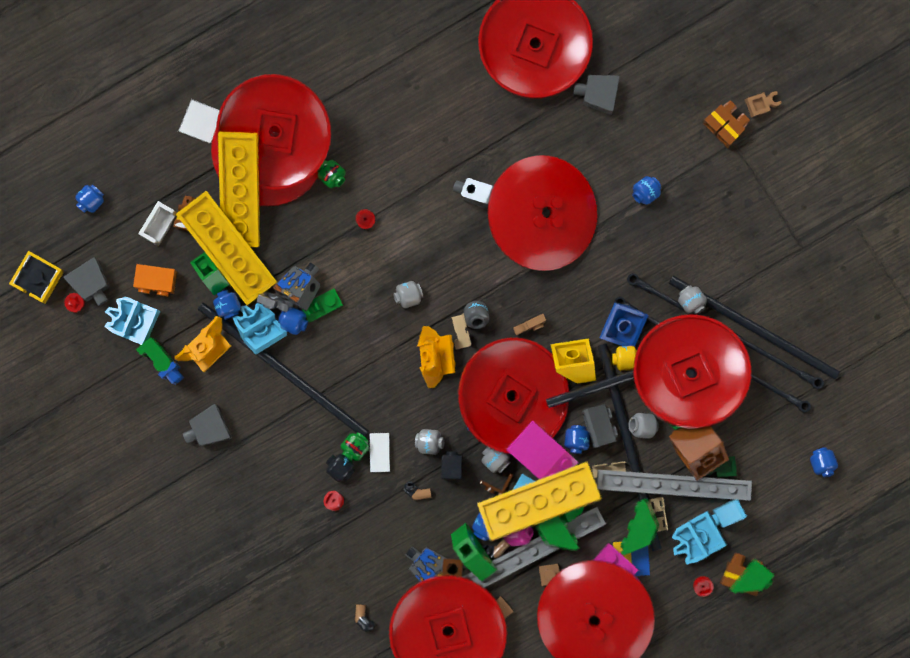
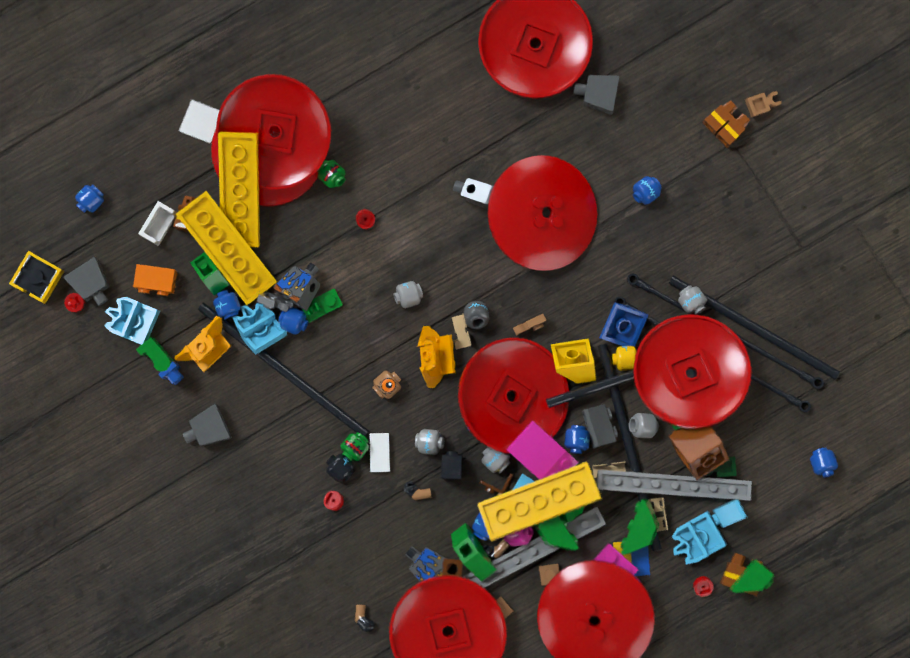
(387, 384): none -> medium nougat head

